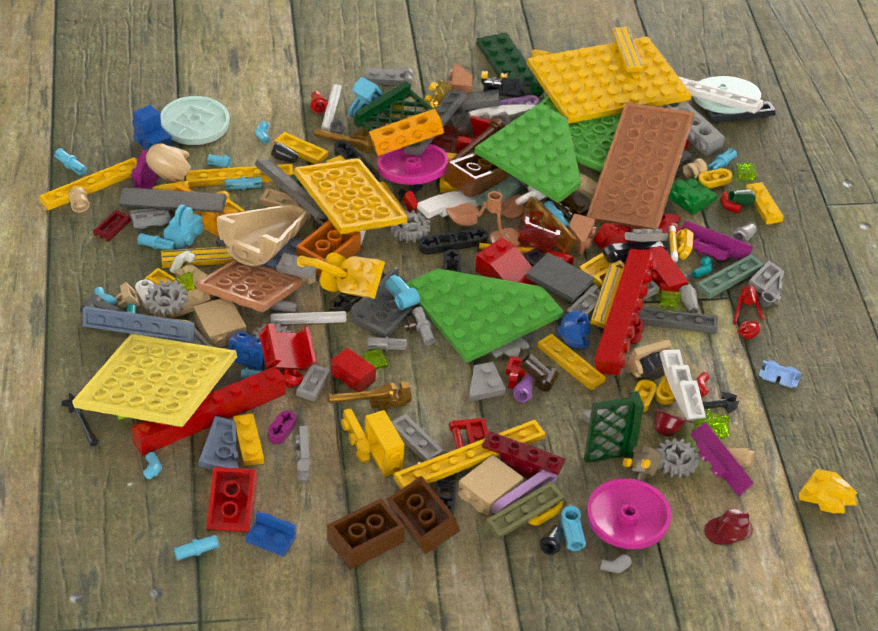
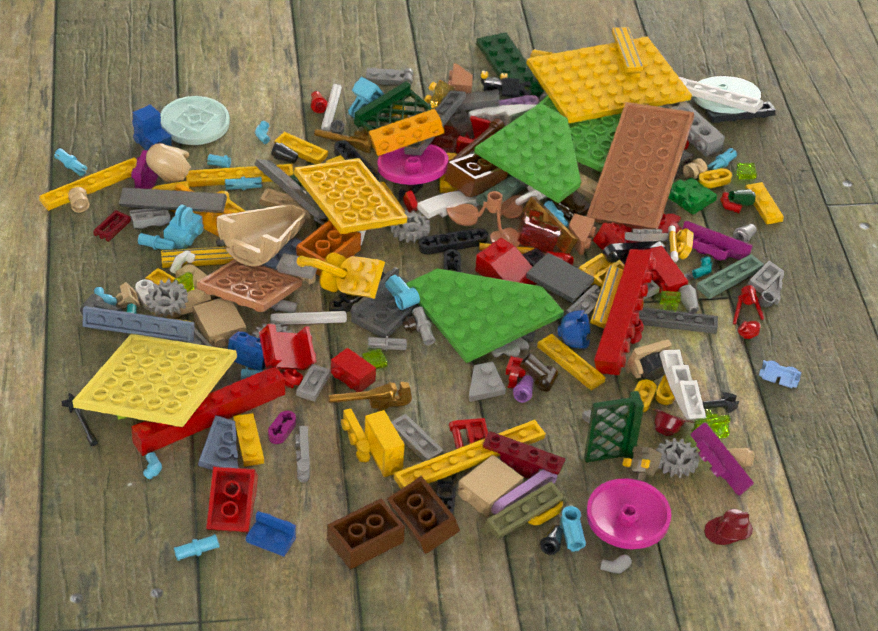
(701, 380): red arm -> none
(828, 492): yellow plate -> none

